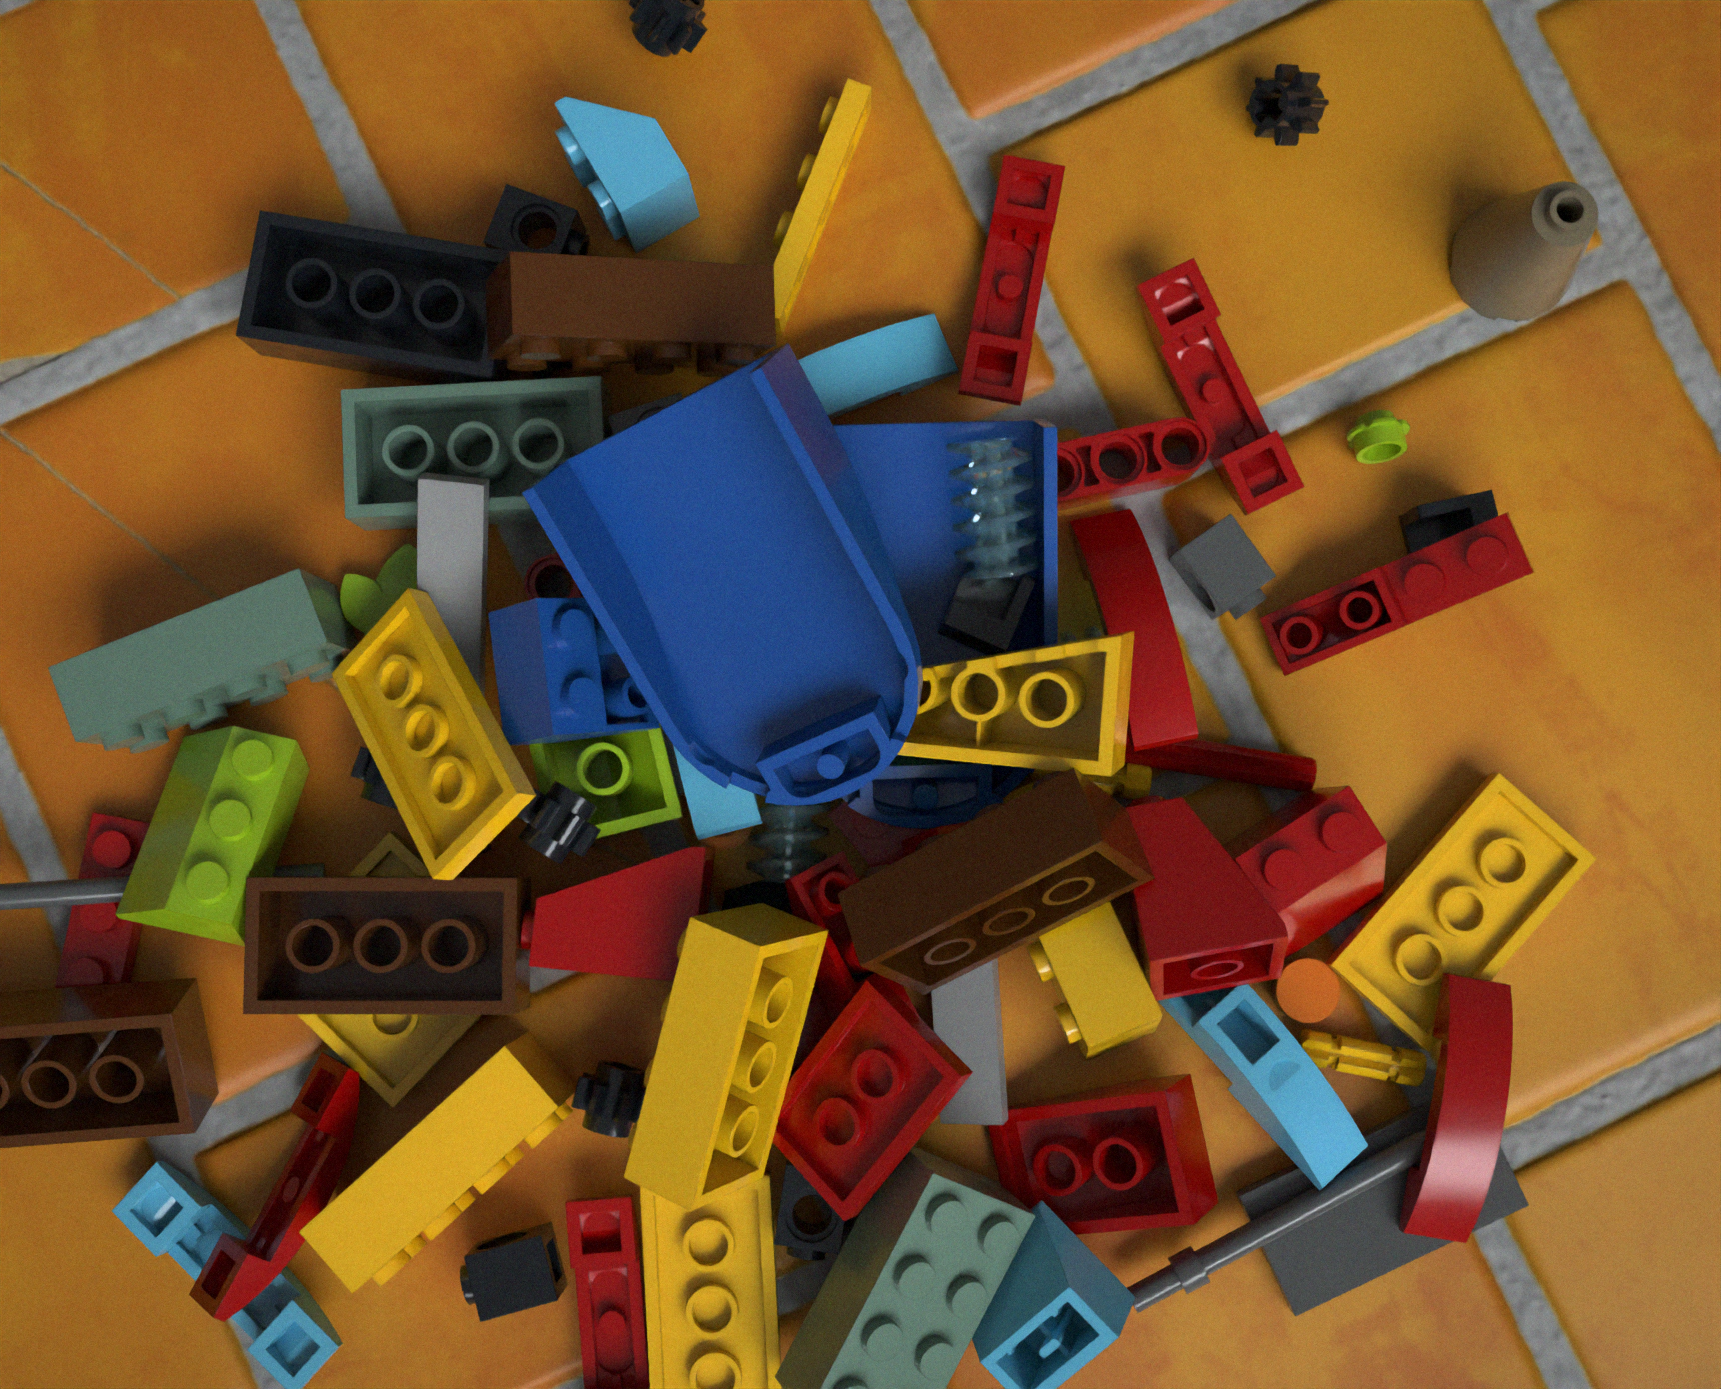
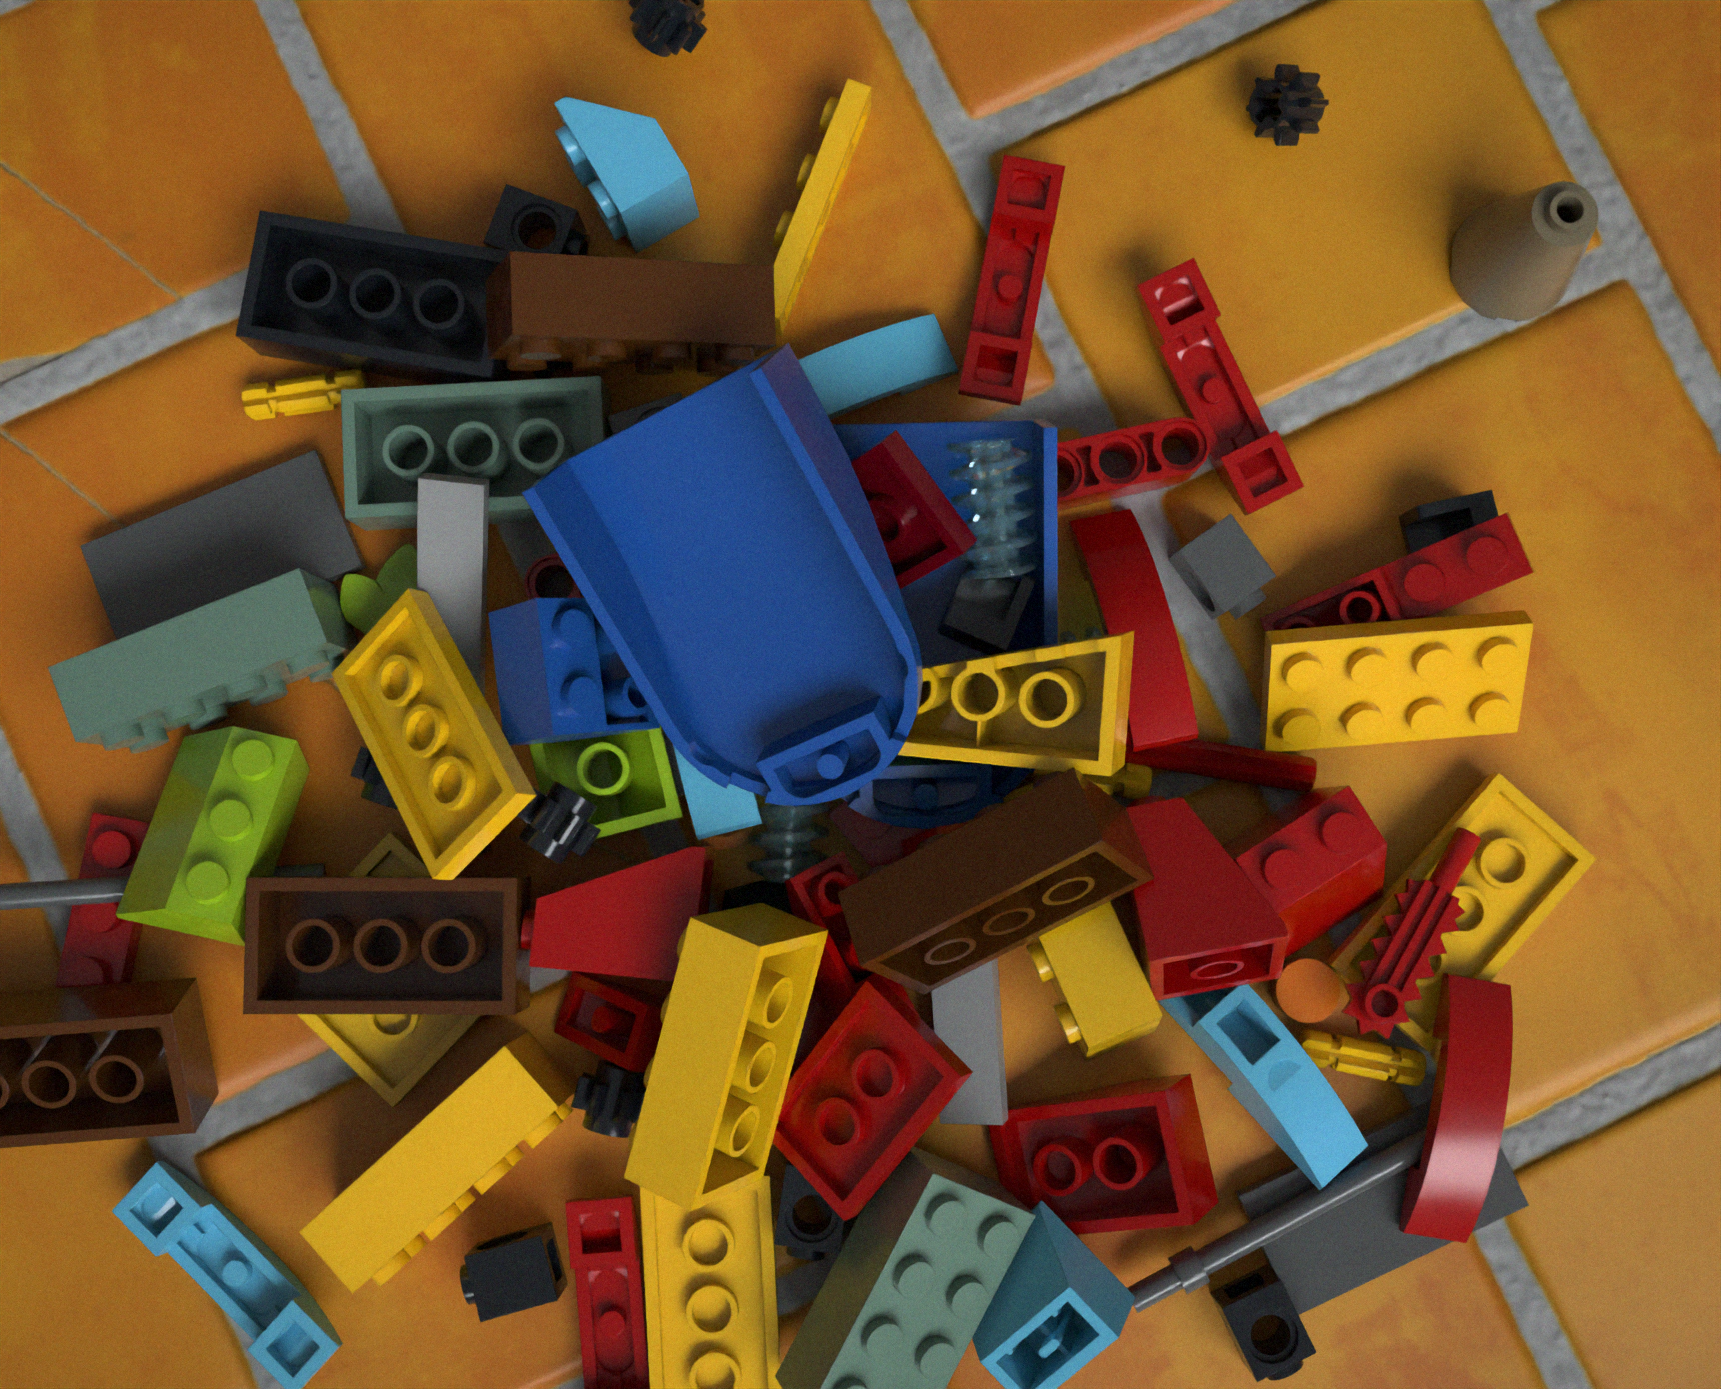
(224, 545): none -> dark grey tile
(244, 1268): red slope -> none
(299, 394): none -> yellow axle
(611, 1020): none -> red slope
(909, 510): none -> dark red plate
(1246, 1301): none -> black brick
(1378, 437): lime plate -> none
(1394, 681): none -> yellow plate
(1412, 937): none -> red piece

